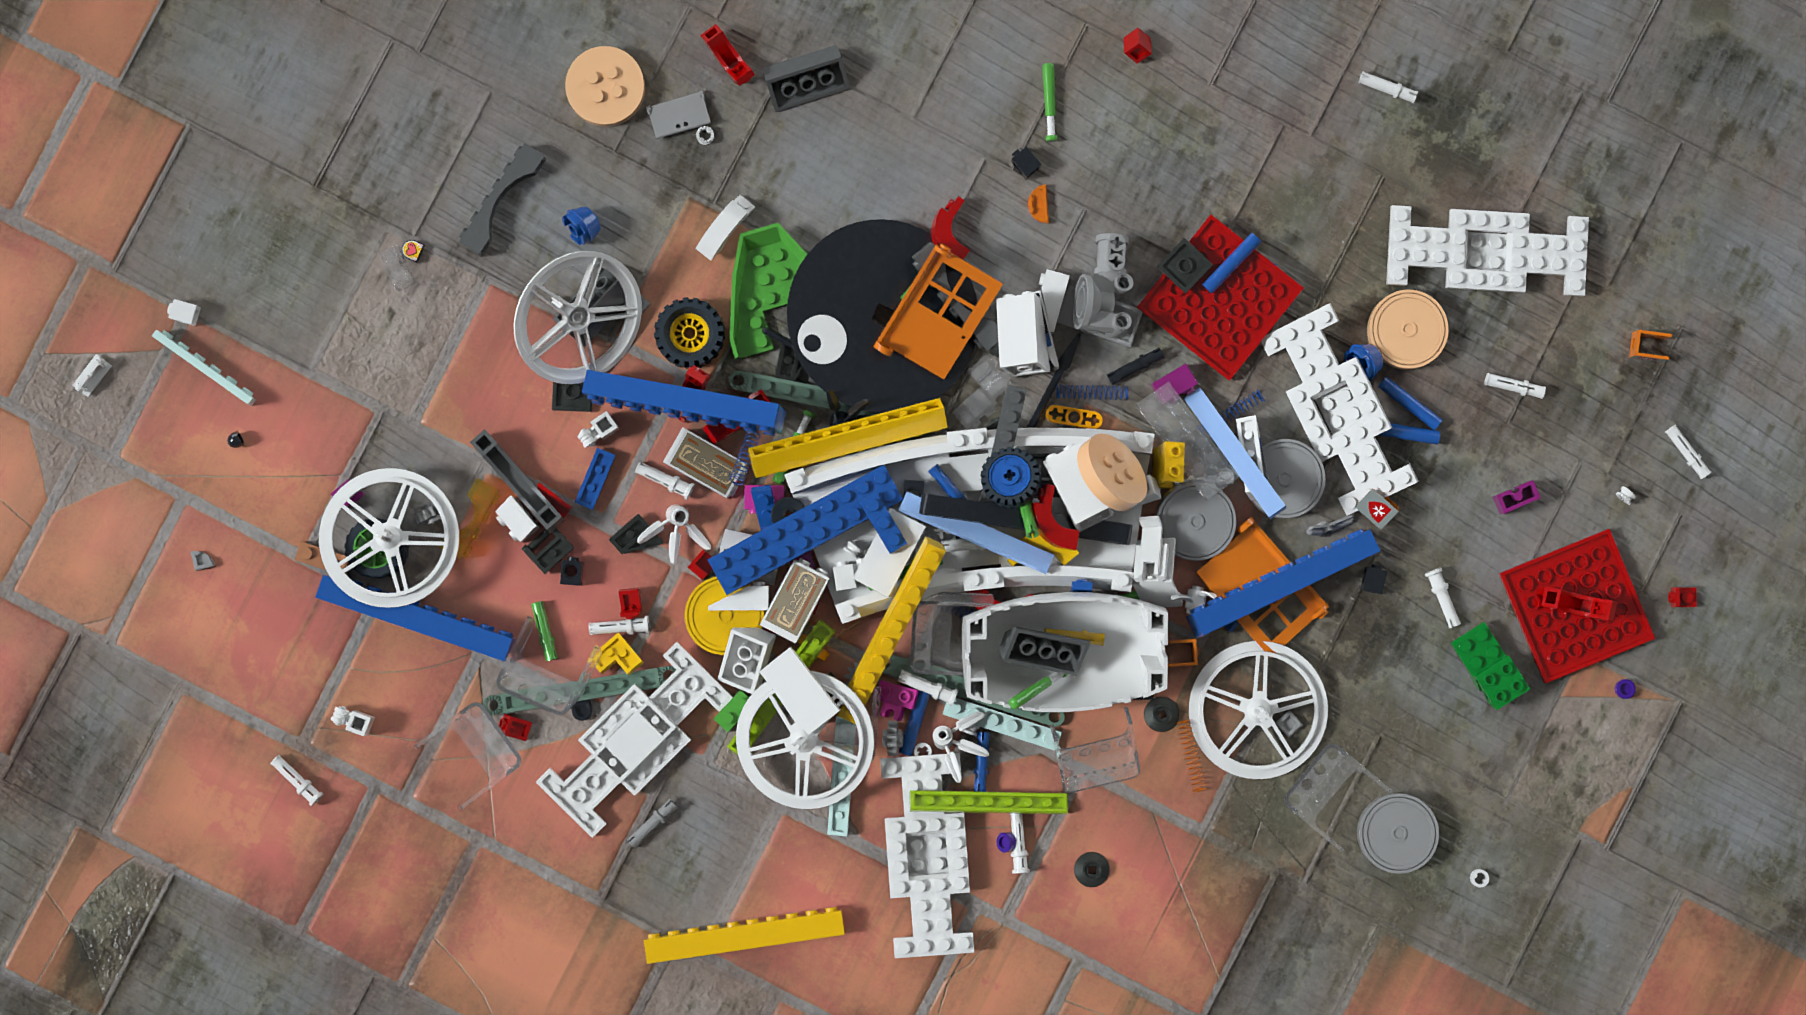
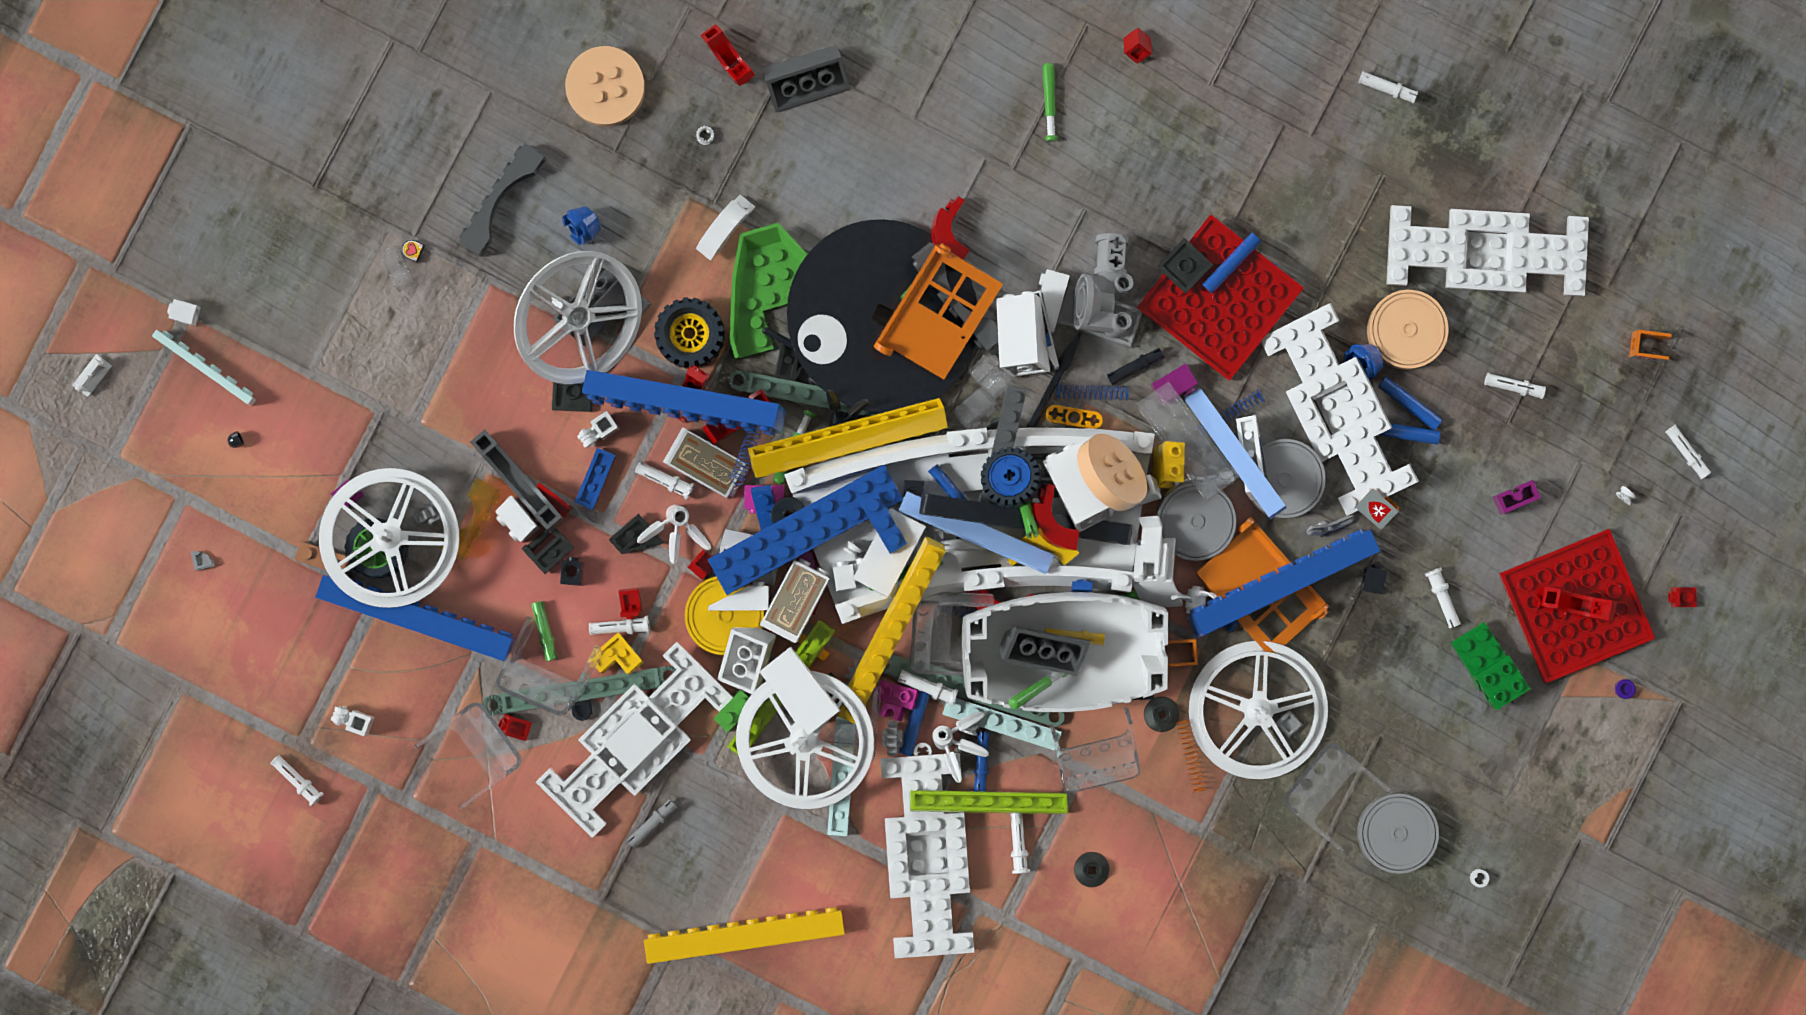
(679, 112): light grey door -> none
(1006, 842): dark purple tile -> none
(1025, 162): black brick -> none
(1038, 204): orange tile -> none

